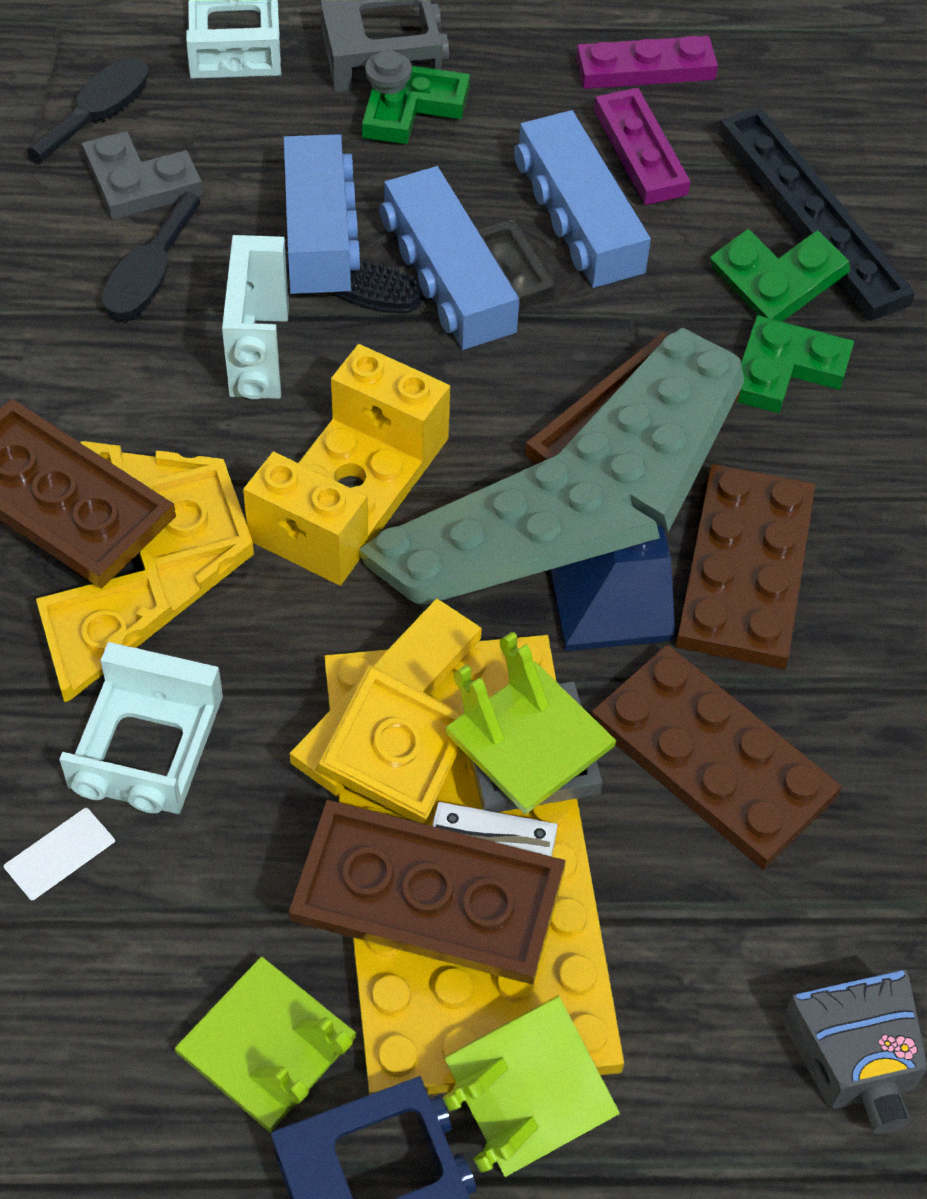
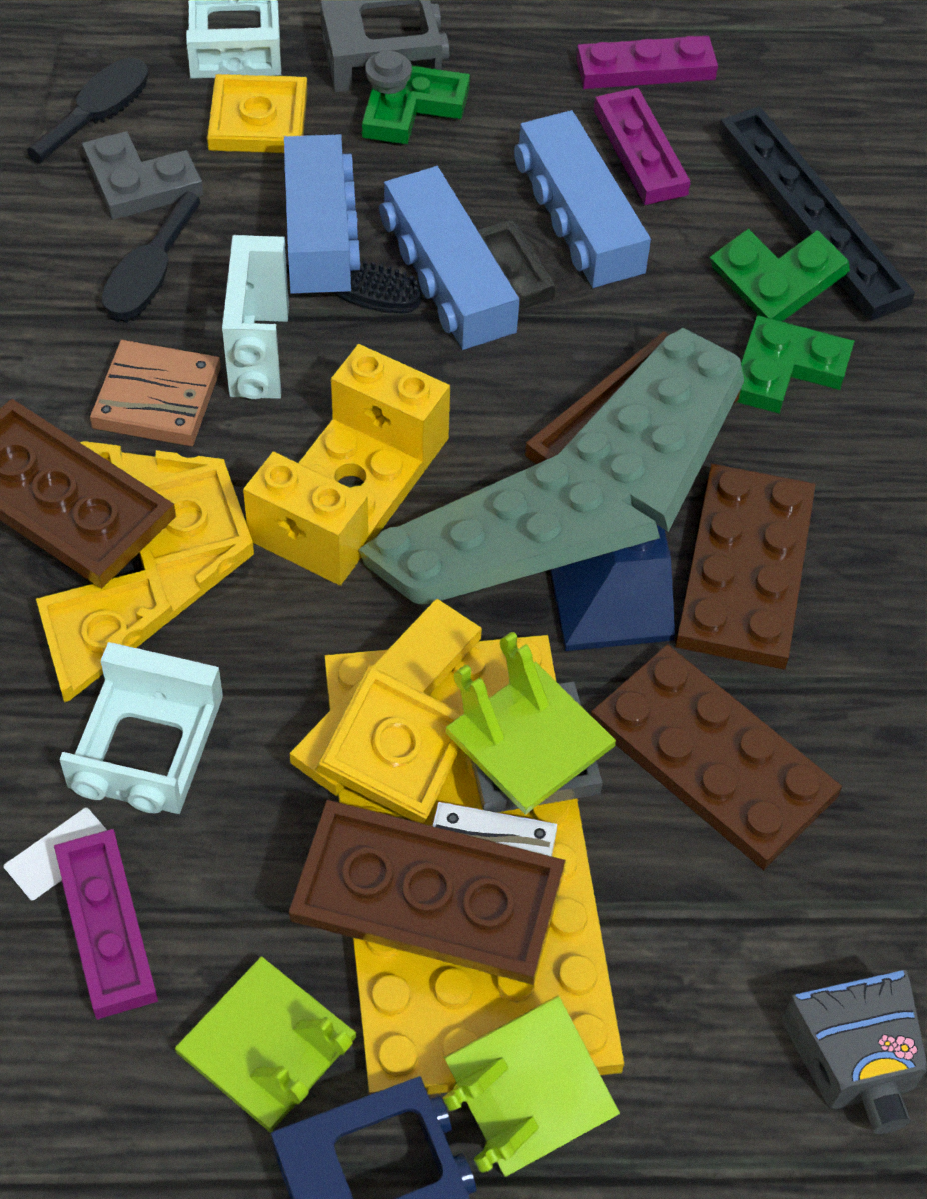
(105, 924): none -> magenta plate
(156, 393): none -> nougat tile
(256, 112): none -> yellow tile

